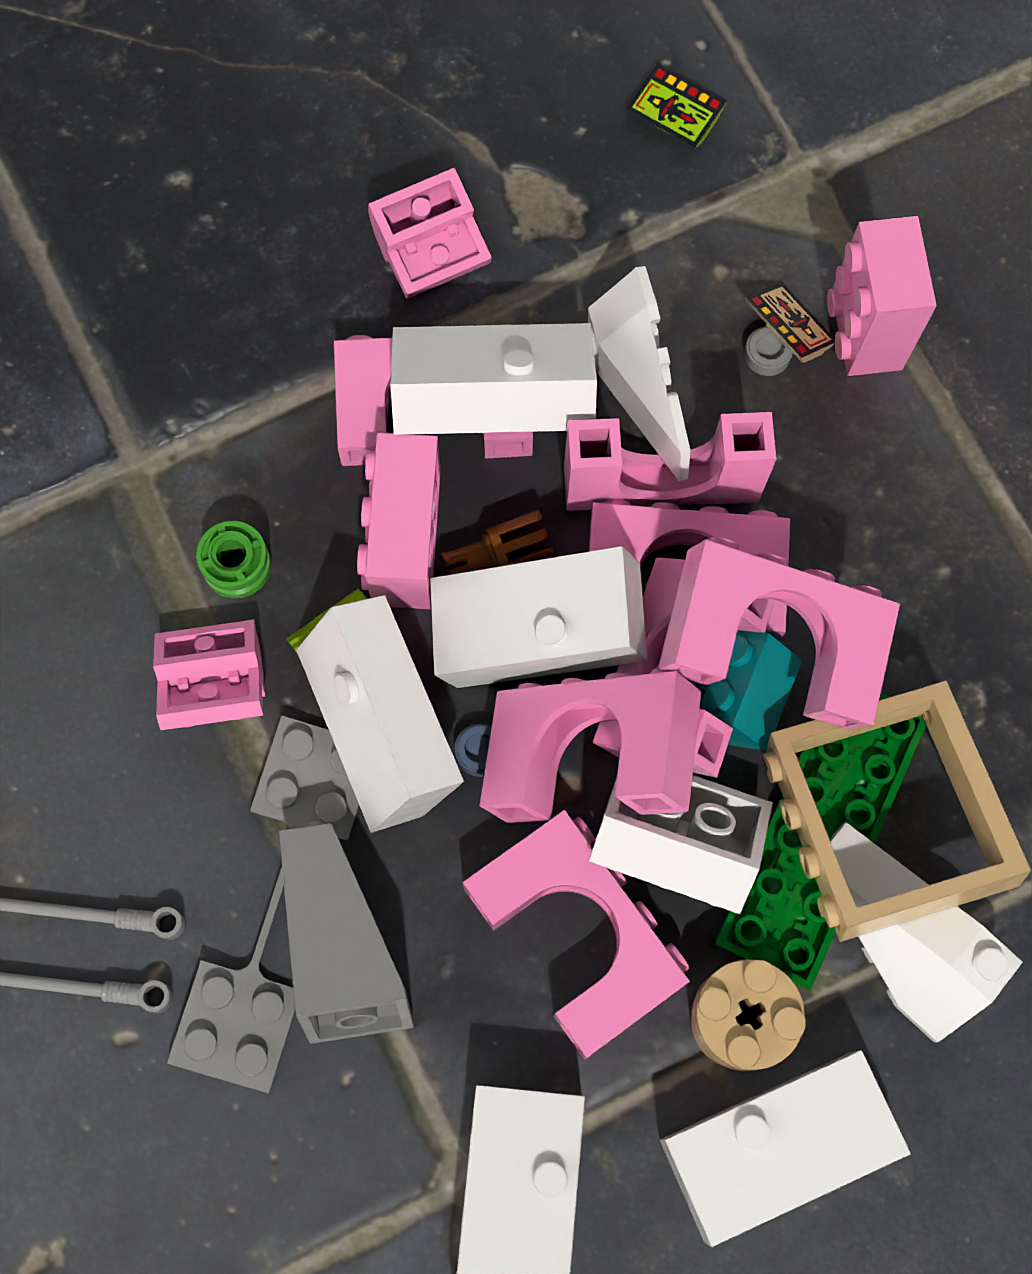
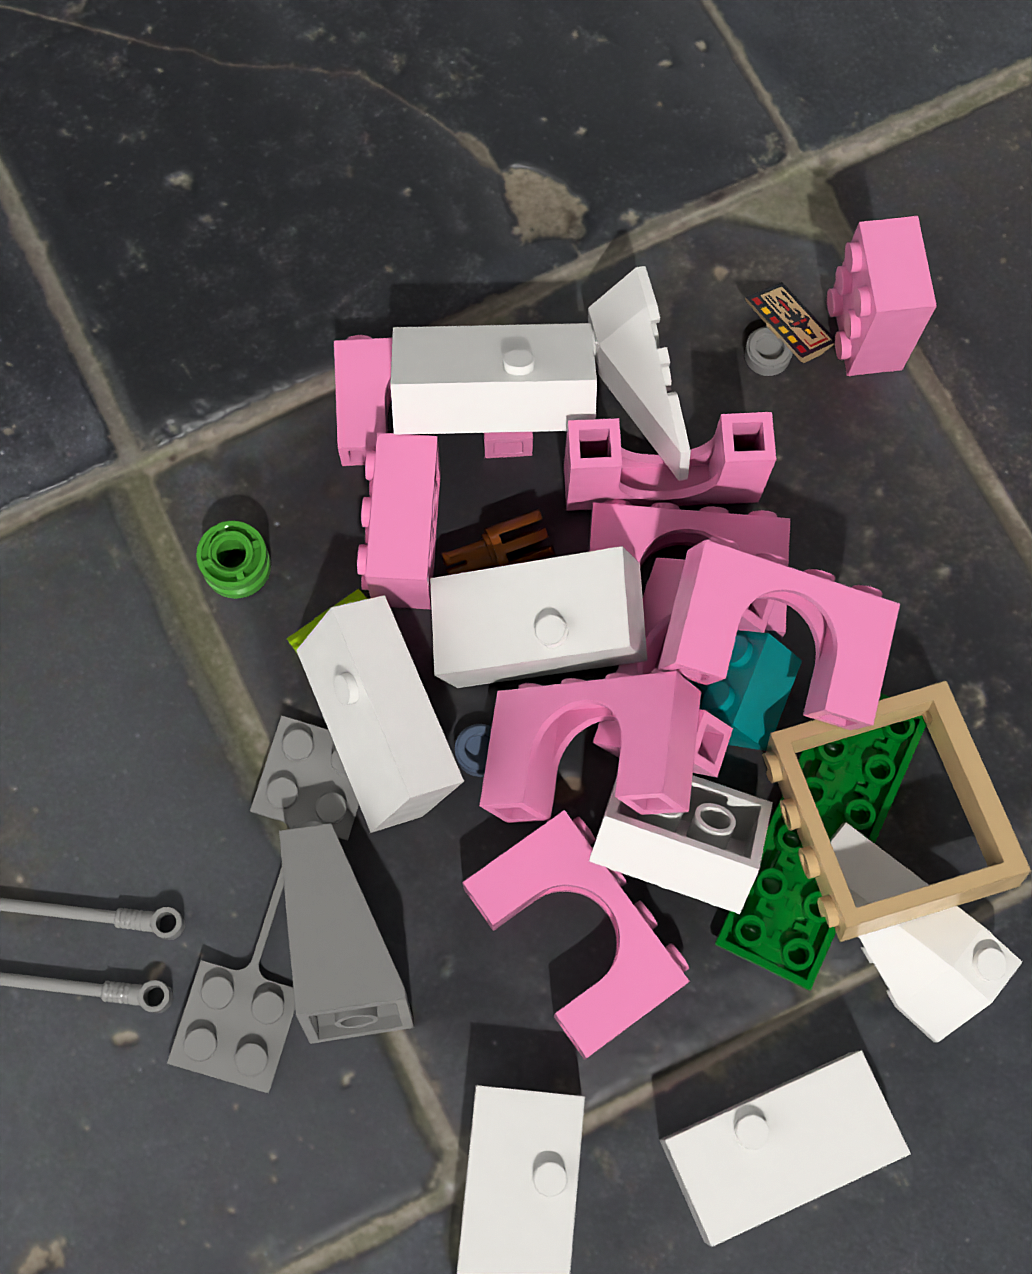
(208, 675): bright pink brick -> none
(428, 233): bright pink brick -> none
(677, 105): piece -> none
(778, 1019): tan brick -> none

